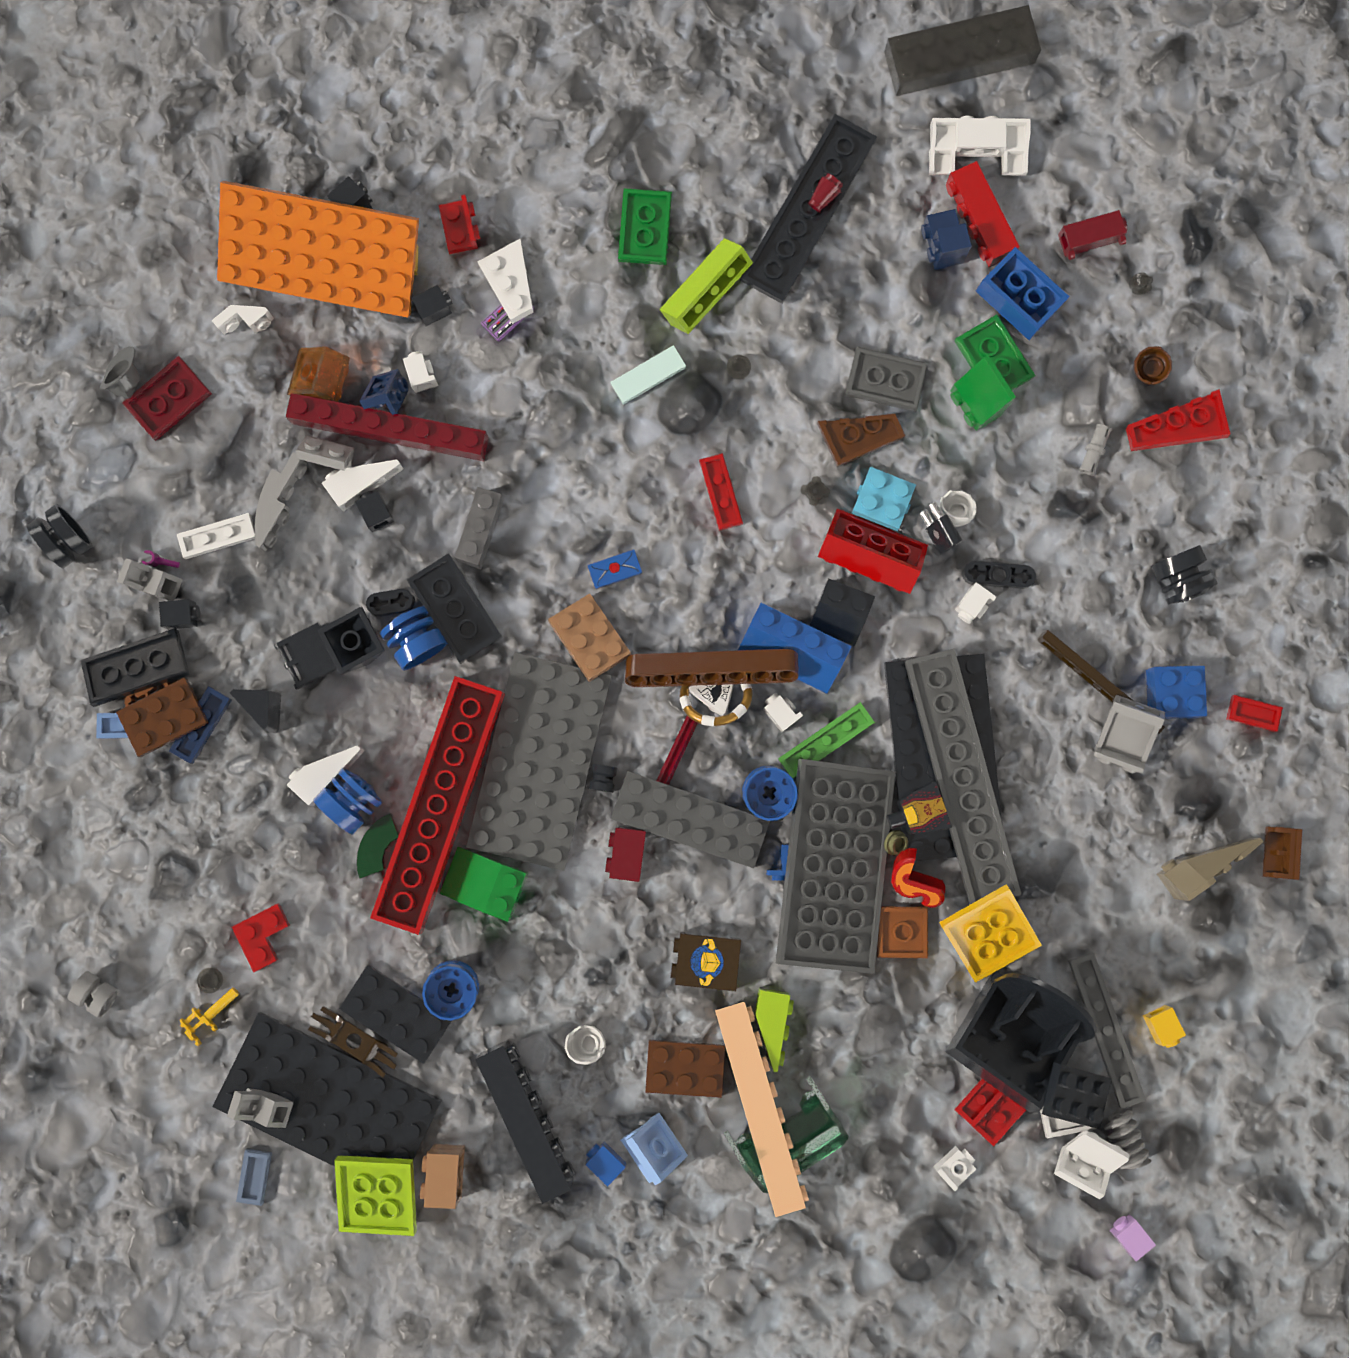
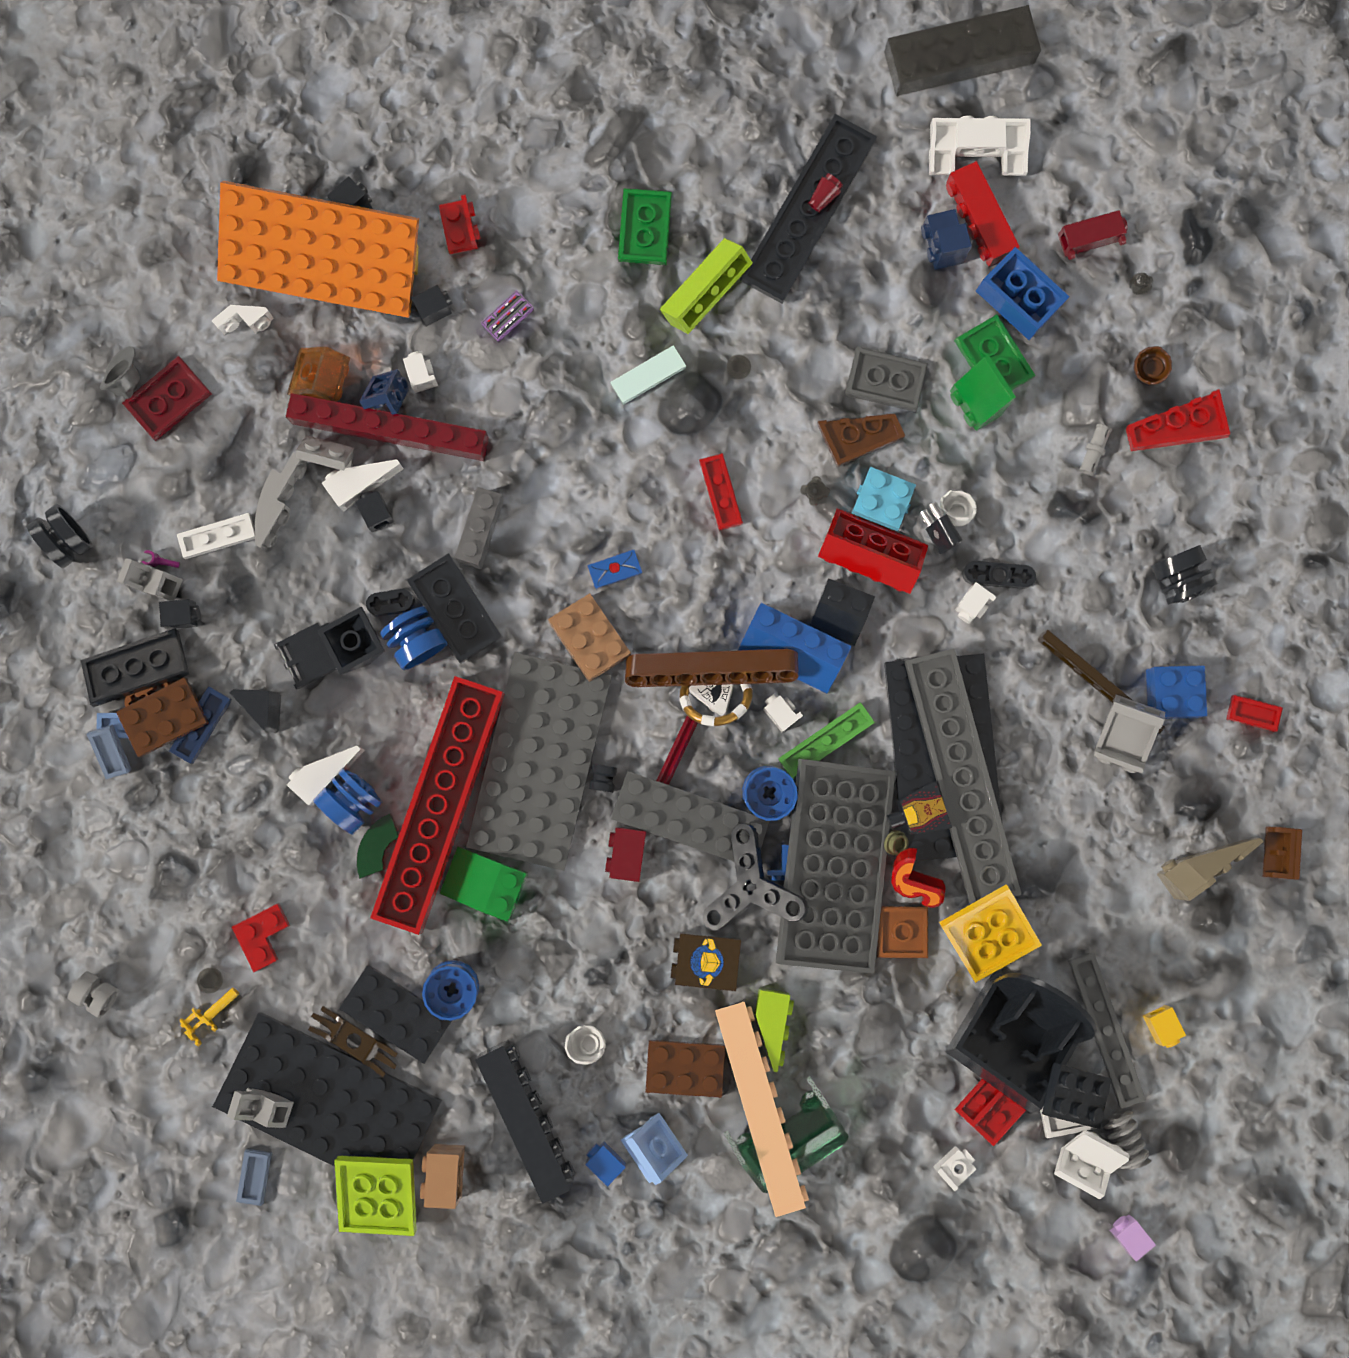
(109, 751): none -> sand blue tile
(508, 279): white wing -> none
(750, 870): none -> piece

